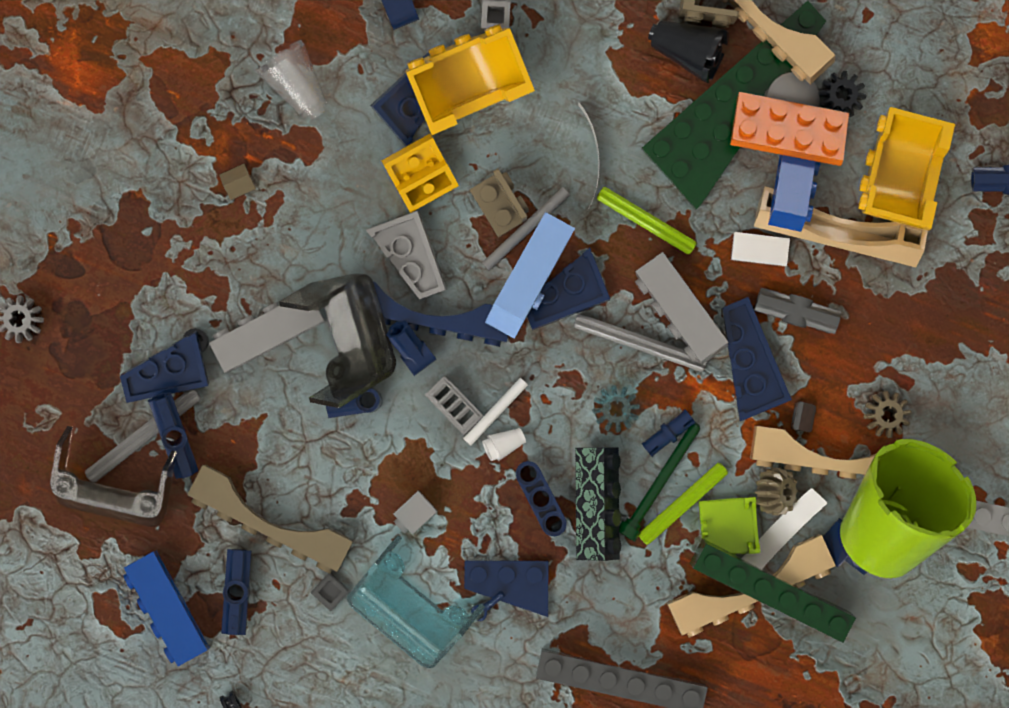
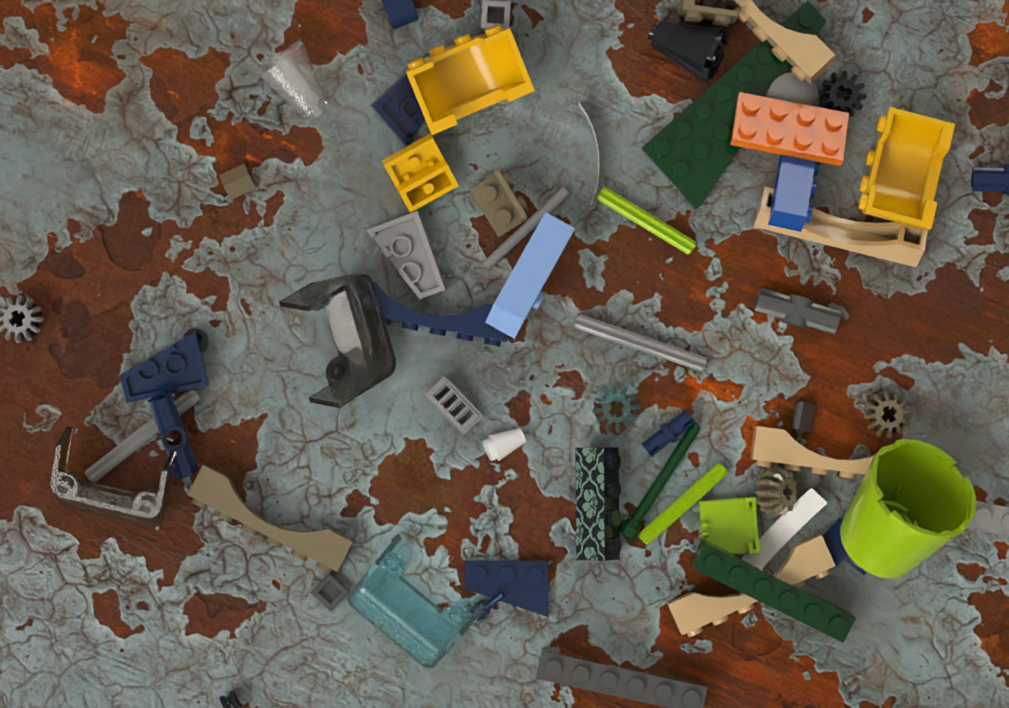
(166, 608): blue brick -> none
(235, 611): dark blue piece -> none
(261, 334): light grey brick -> none
(355, 406): dark blue piece -> none
(412, 350): dark blue piece -> none
(414, 513): light grey brick -> none
(495, 411): white bar -> none
(544, 512): dark blue beam -> none
(570, 292): dark blue wing -> none
(681, 309): light grey brick -> none
(753, 366): dark blue wing -> none
(760, 249): white tile -> none

